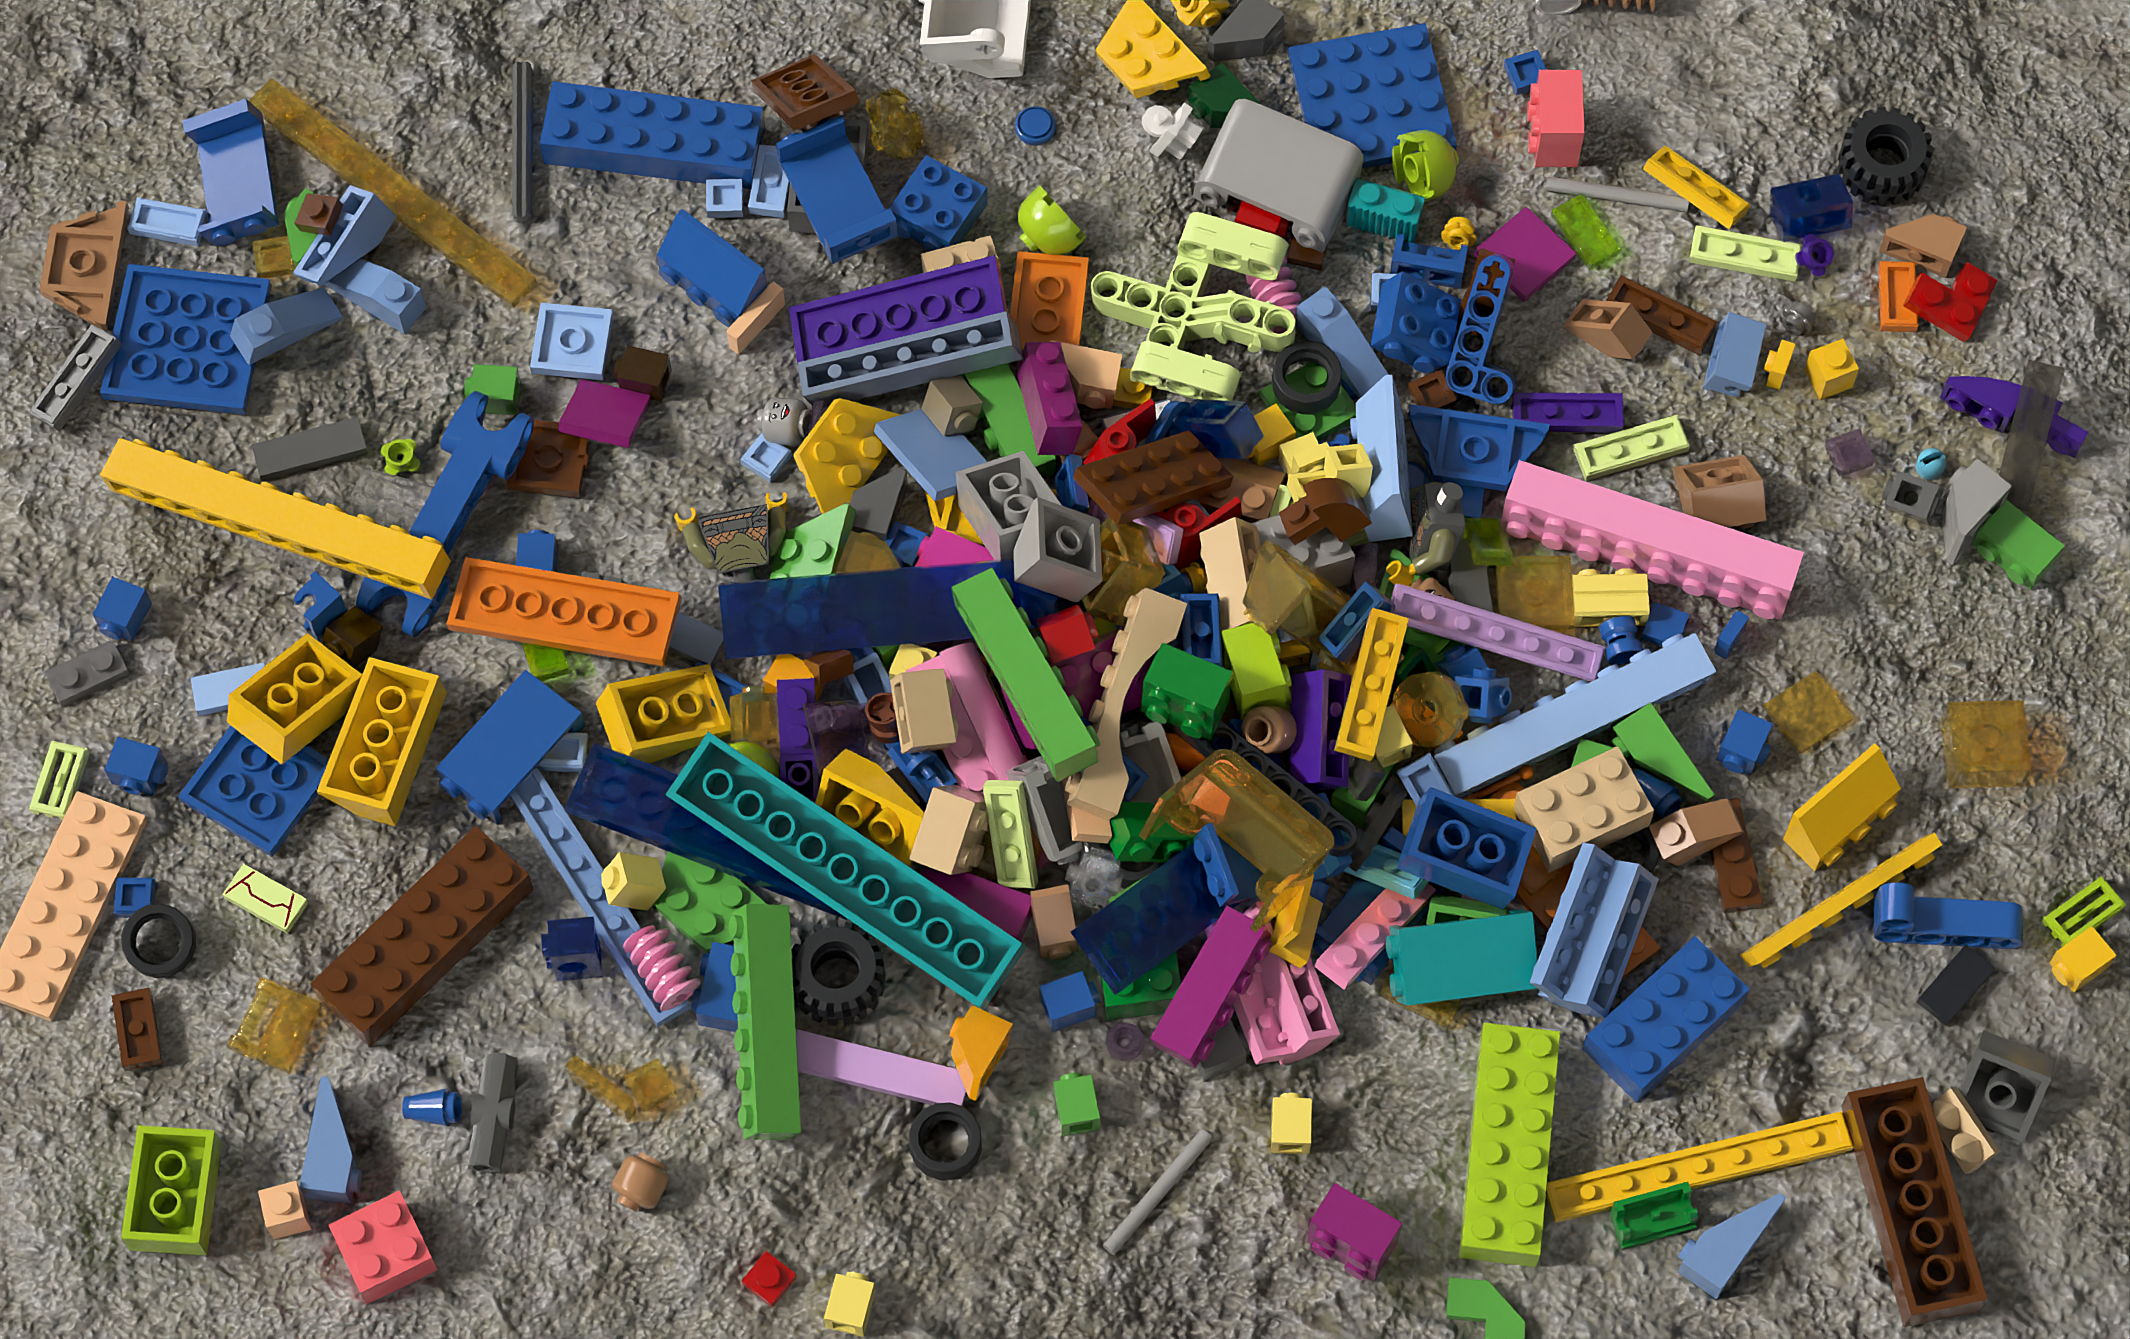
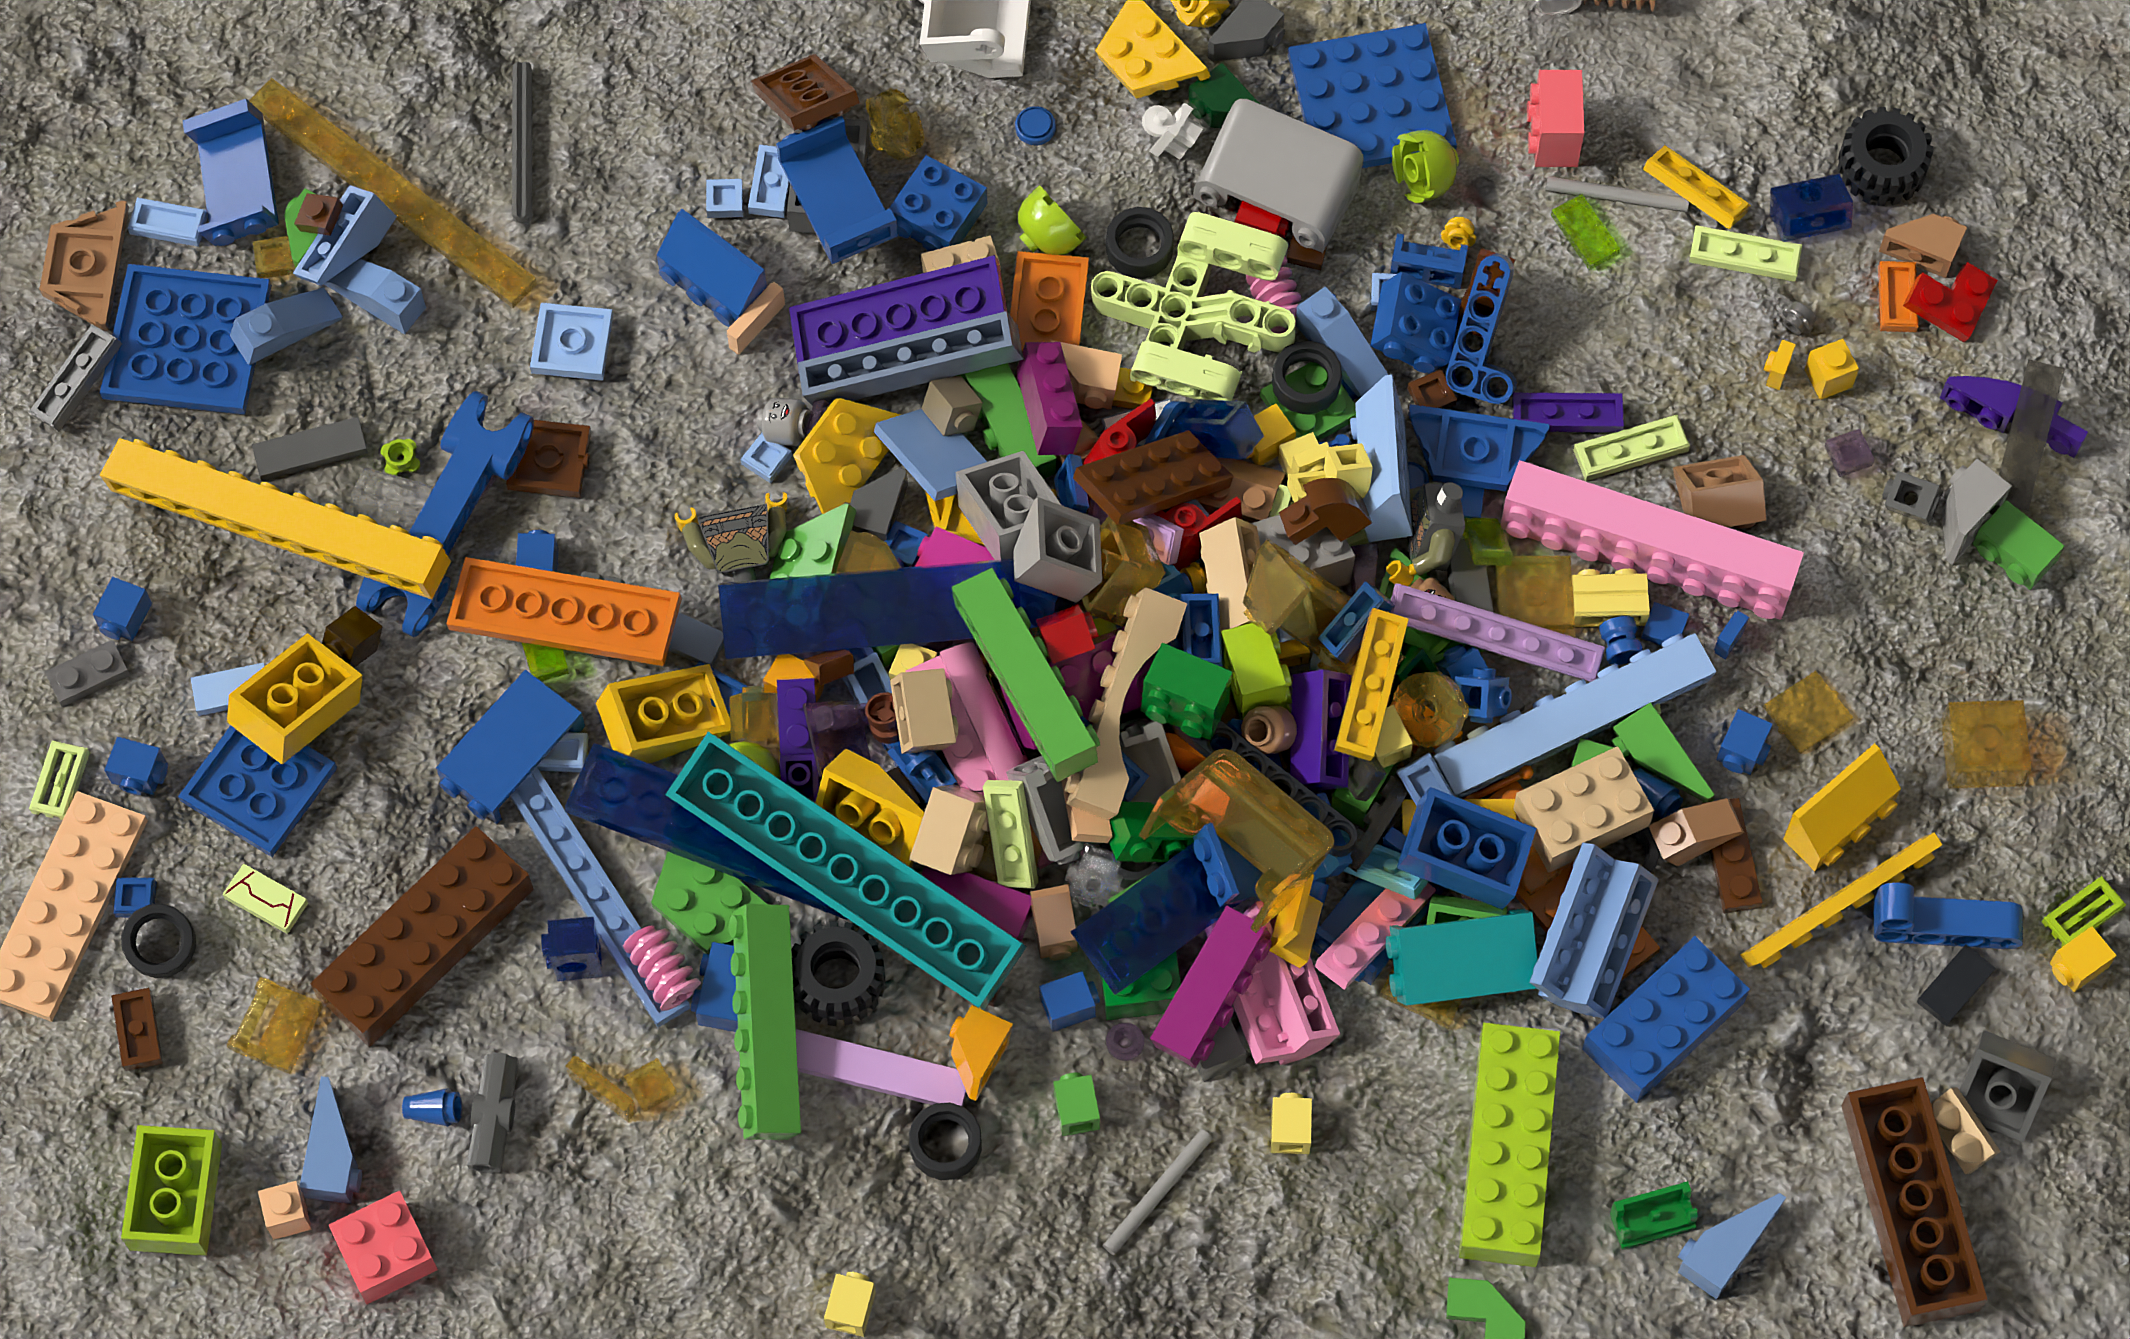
(327, 605): blue hinge -> none
(382, 740): yellow slope -> none
(500, 385): bright green brick -> none
(604, 413): magenta tile -> none
(633, 881): light yellow brick -> none
(640, 1182): medium nougat head -> none
(643, 372): dark brown brick -> none
(651, 134): blue brick -> none
(769, 1279): red plate -> none
(1144, 218): none -> black tyre
(1353, 1233): magenta brick -> none
(1384, 210): teal brick -> none
(1524, 70): blue plate -> none
(1536, 250): magenta tile -> none
(1609, 327): medium nougat slope -> none
(1665, 315): reddish brown tile -> none
(1700, 1165): yellow tile -> none
(1734, 355): medium blue hinge -> none
(1823, 251): dark purple plate -> none
(1933, 469): medium azure hinge -> none

